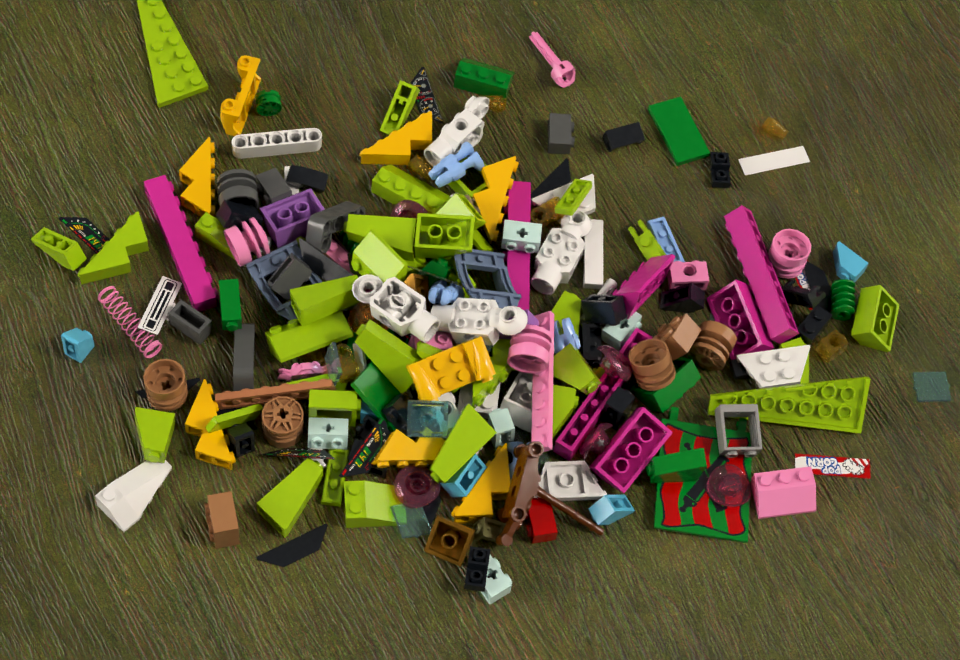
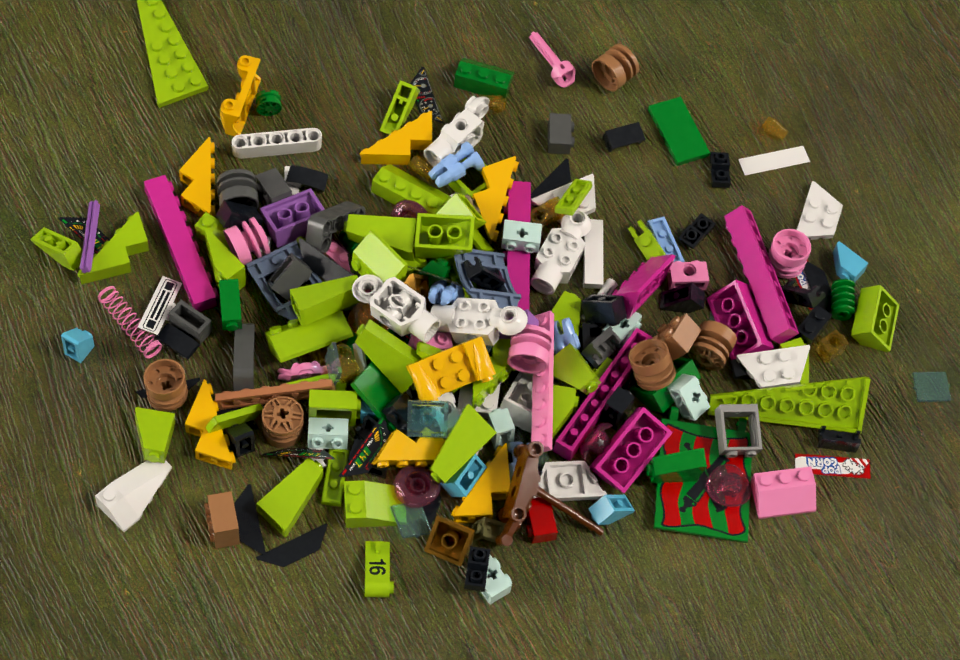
(89, 236): none -> medium lavender axle
(177, 341): none -> black slope
(223, 261): none -> lime slope
(248, 521): none -> black sticker
(377, 570): none -> lime door
(483, 276): none -> black hinge
(601, 347): none -> dark grey hinge
(615, 67): none -> medium nougat wheel
(615, 363): clear pink hat -> none
(689, 396): none -> light aqua brick
(697, 231): none -> black slope
(819, 214): none -> white wing
(838, 440): none -> black hinge

